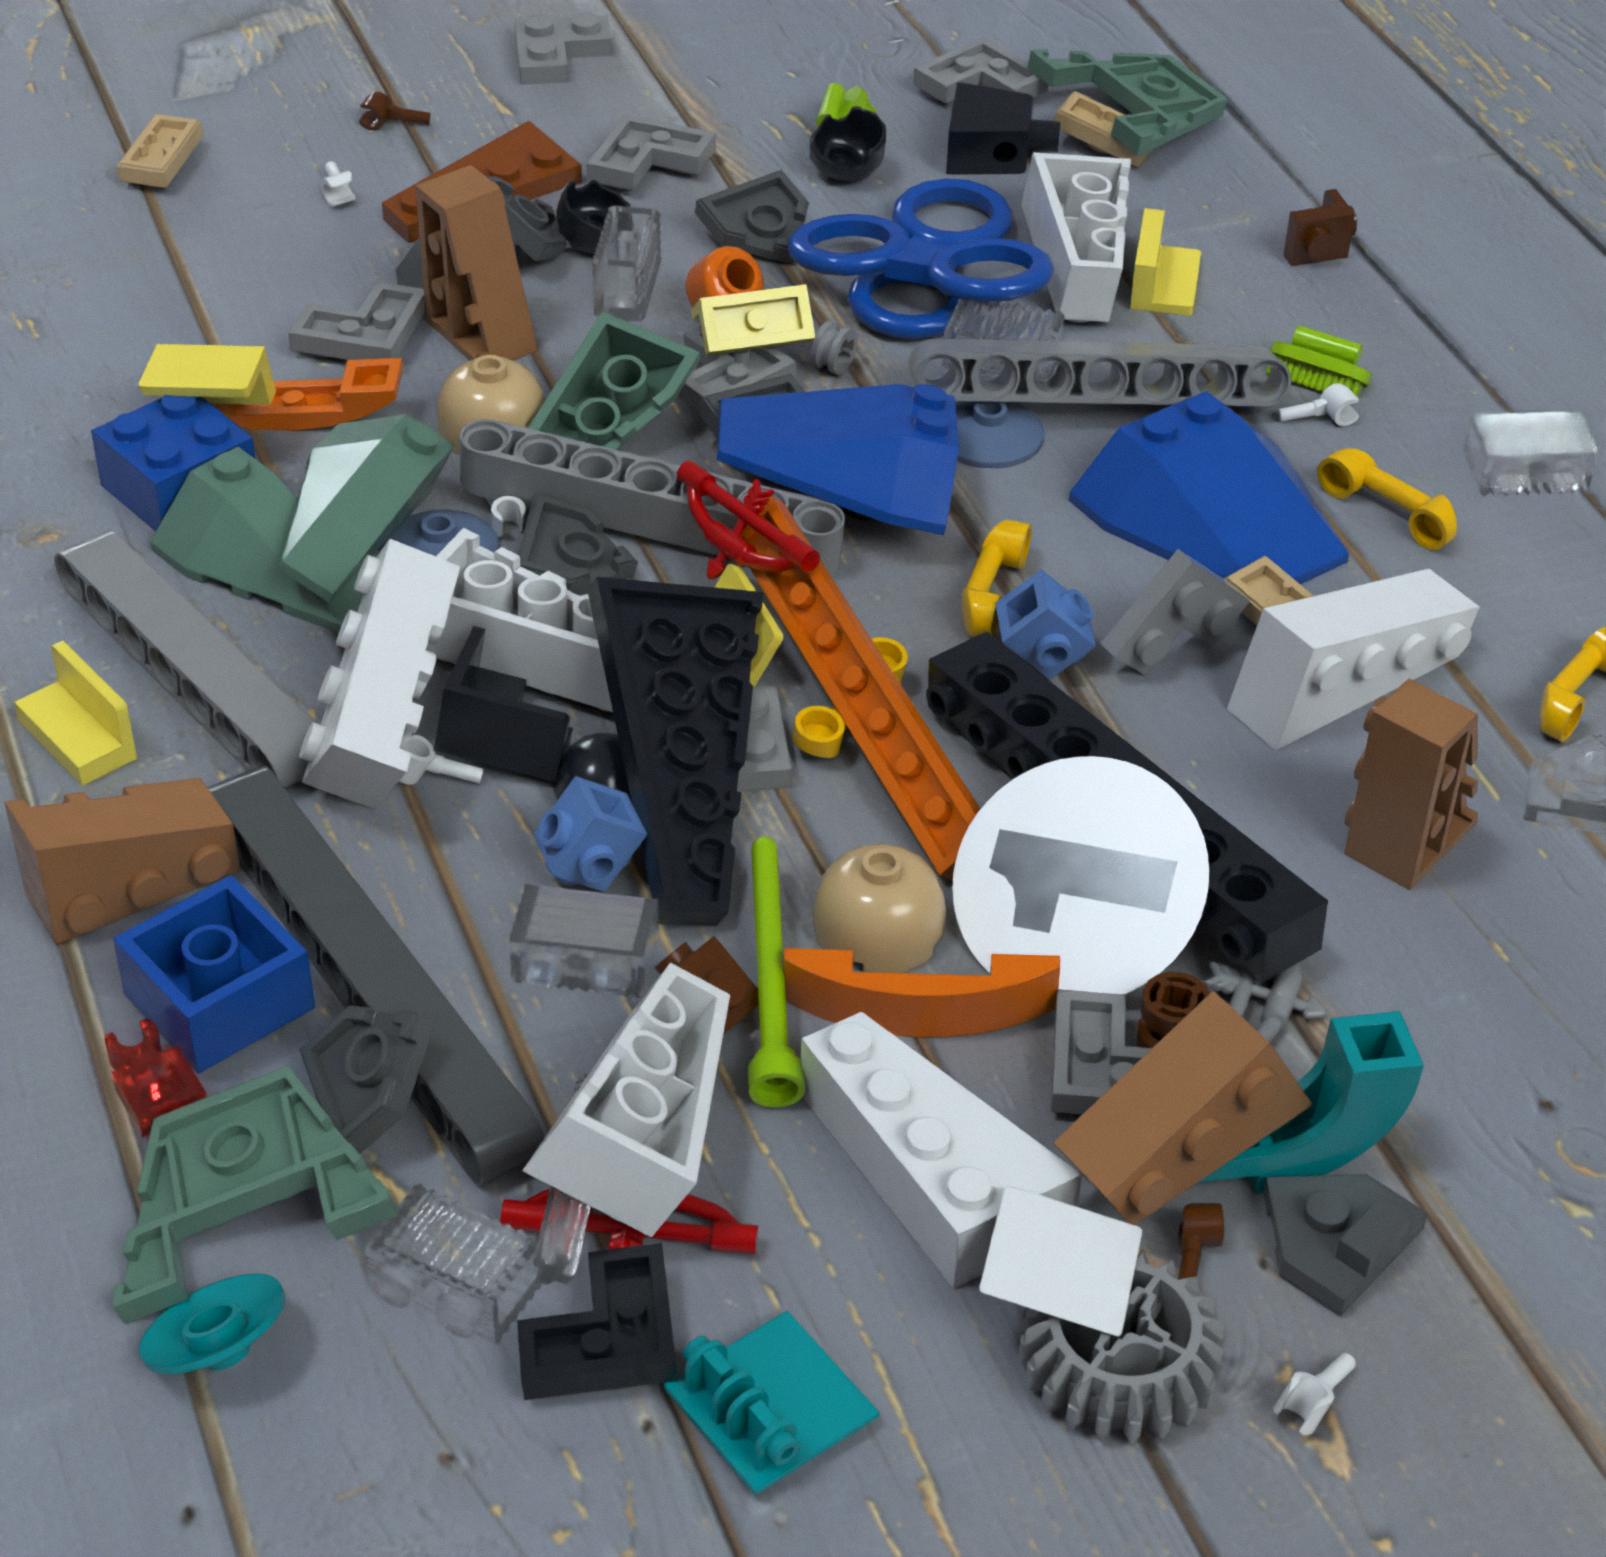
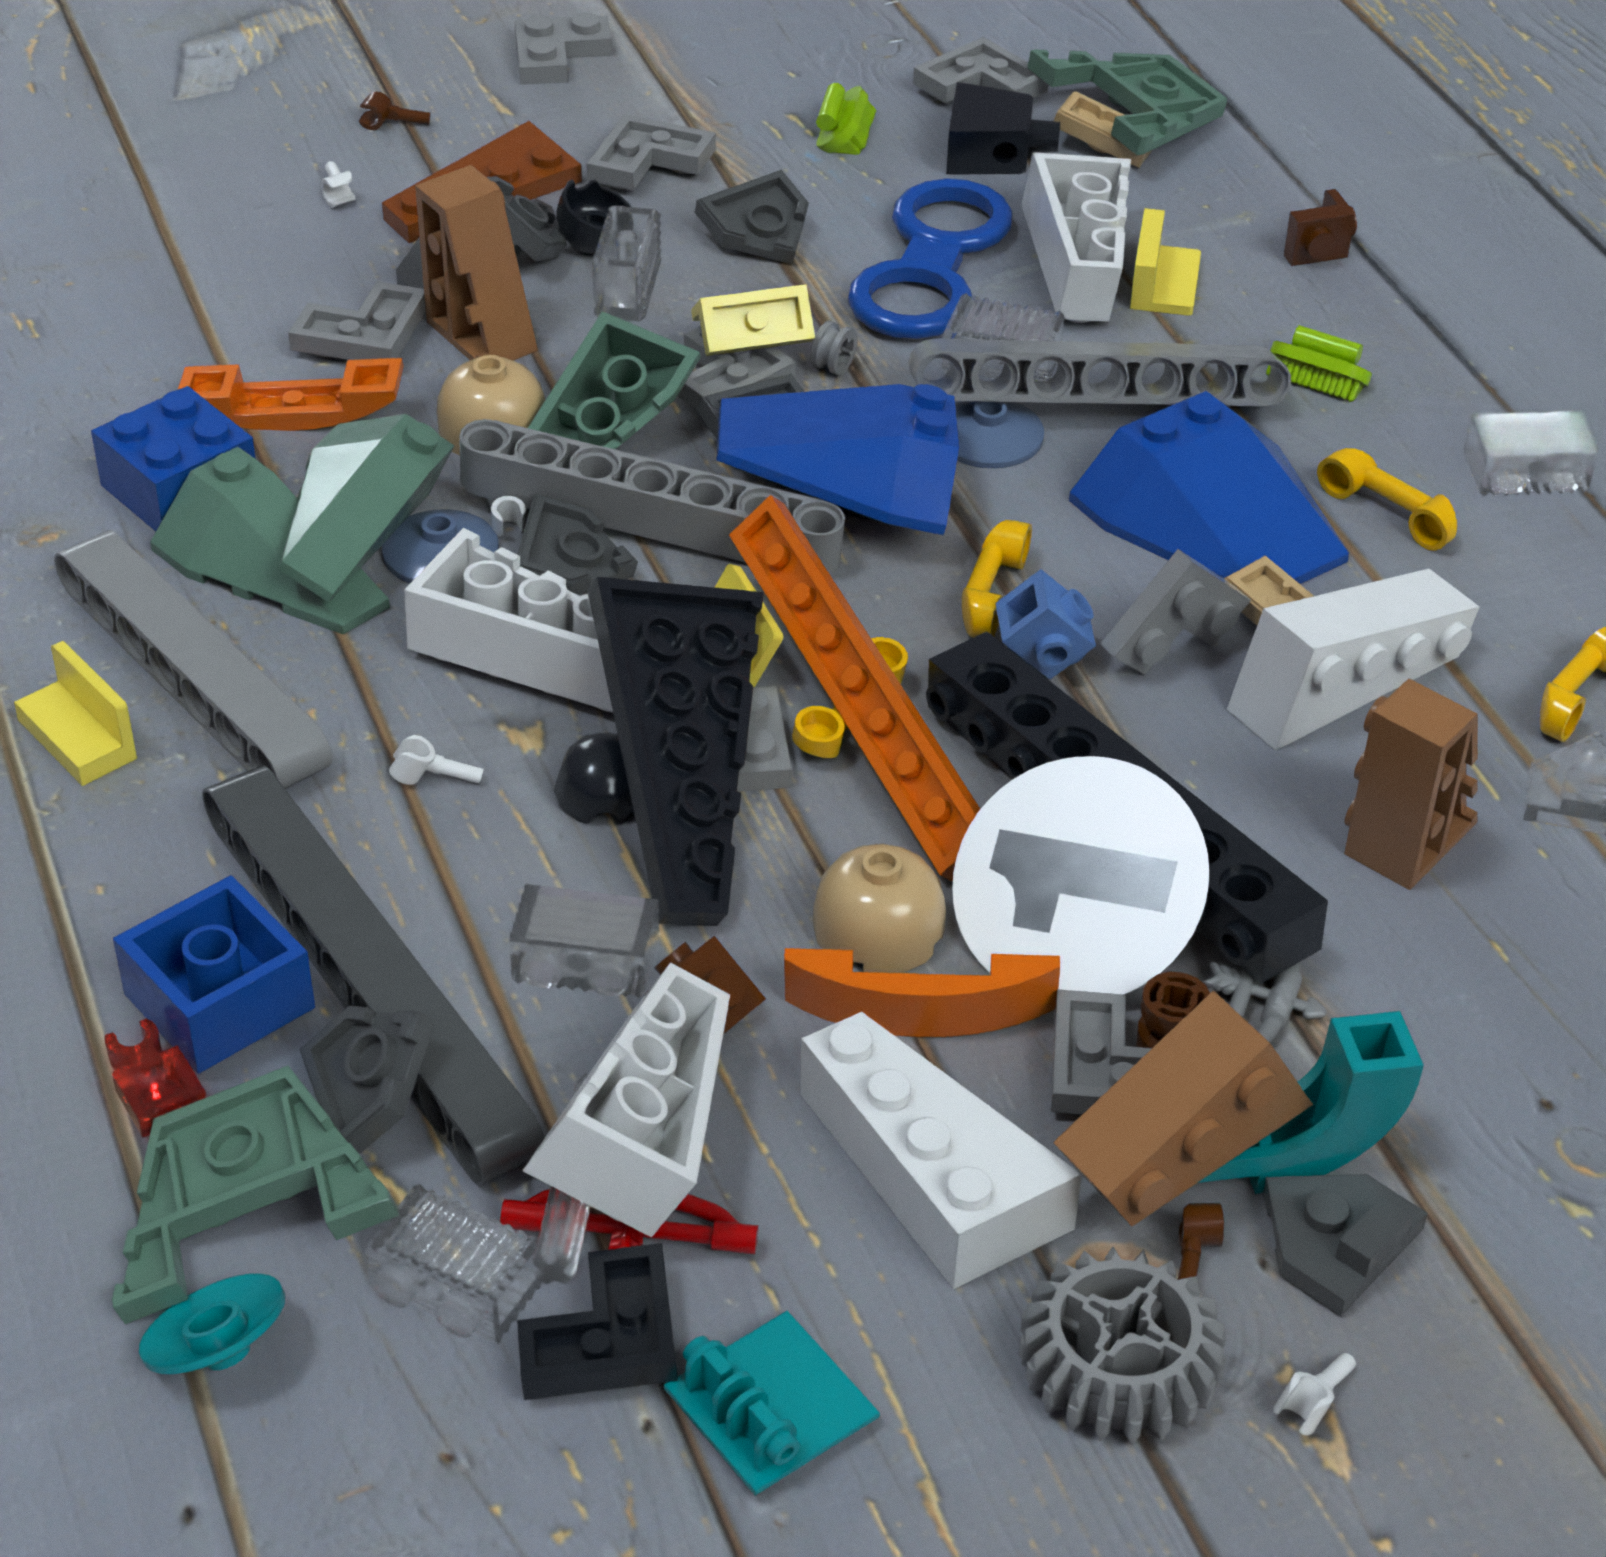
(119, 854): medium nougat wedge -> none
(160, 151): tan plate -> none
(210, 371): light yellow panel -> none
(384, 666): white wedge -> none
(491, 725): black panel -> none
(589, 834): medium blue brick -> none
(723, 273): orange head -> none
(729, 543): red piece -> none
(775, 1071): lime piece -> none
(849, 146): black hair -> none
(921, 260): blue bar -> none
(1061, 1260): white sticker -> none
(1333, 401): white hand -> none

